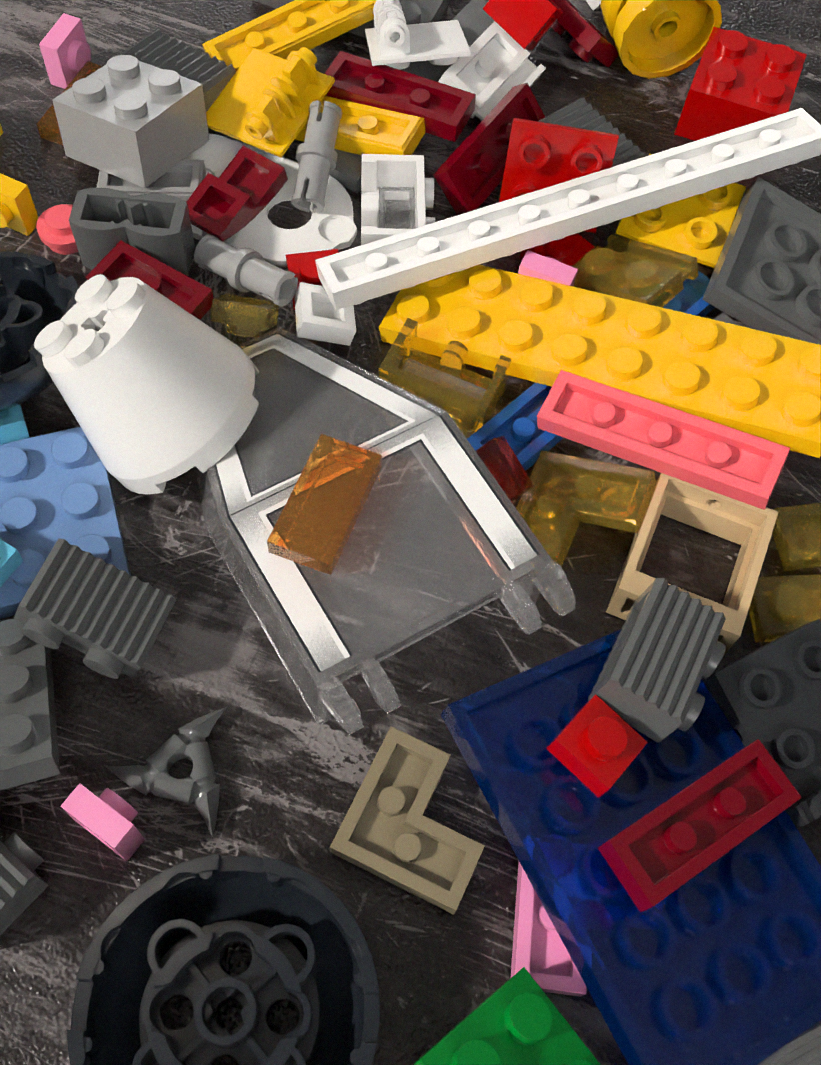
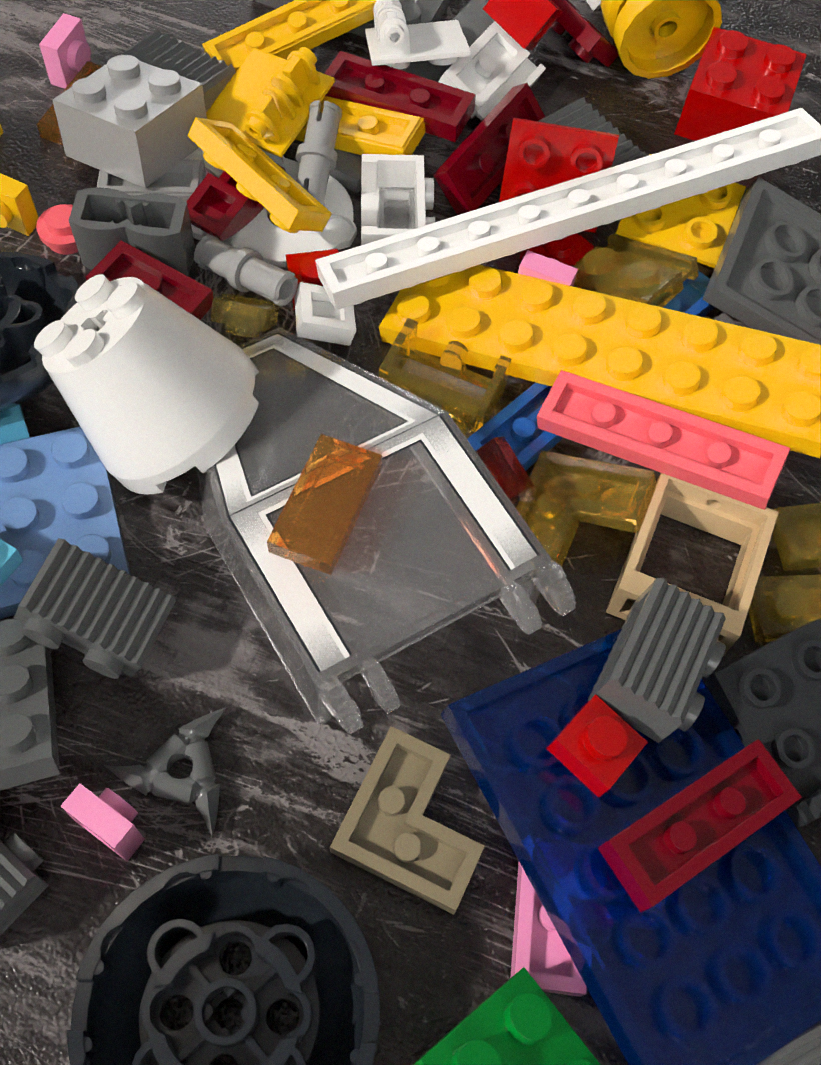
(259, 176): none -> yellow plate

